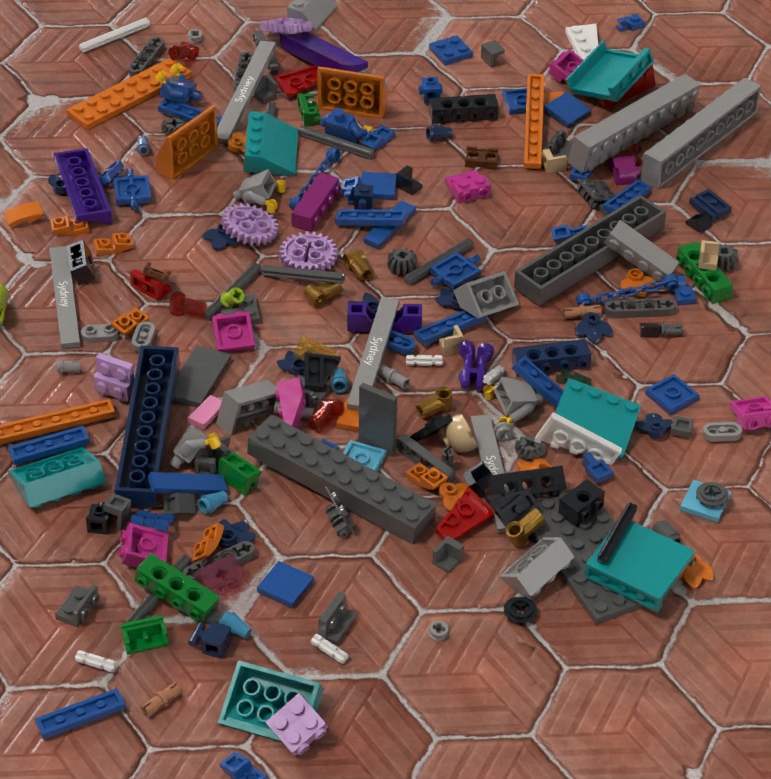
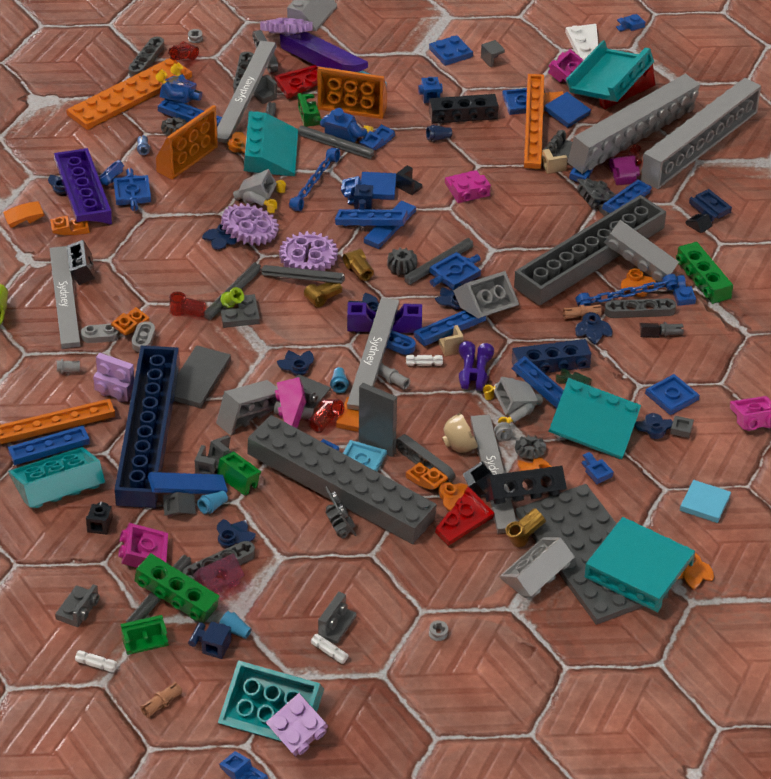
(80, 713): blue plate -> none
(114, 35): white axle -> none
(118, 243): orange slope -> none
(119, 507): dark grey panel -> none
(149, 285): red panel -> none
(156, 273): reddish brown piece -> none
(159, 521): blue piece -> none
(191, 443): light grey torso -> none
(205, 412): bright pink tile -> none
(206, 546): orange slope -> none
(233, 331): dark pink plate -> none
(285, 584): blue tile -> none
(308, 345): clear yellow panel -> none
(315, 202): magenta brick -> none
(318, 370): black wing -> none
(431, 427): black wing -> none
(439, 402): pearl gold piece -> none
(448, 458): dark grey pin -> none
(448, 554): dark grey panel -> none
(481, 161): reddish brown piece -> none
(494, 375): white axle -> none
(512, 505): black wing -> none
(520, 604): black gear -> none
(563, 232): blue slope -> none
(566, 434): white wing -> none
(581, 502): black brick -> none
(617, 533): black axle -> none
(667, 530): dark grey brick -> none
(708, 255): tan panel -> none
(716, 489): dark grey gear -> none
(722, 431): light grey plate -> none
(727, 257): dark grey gear -> none

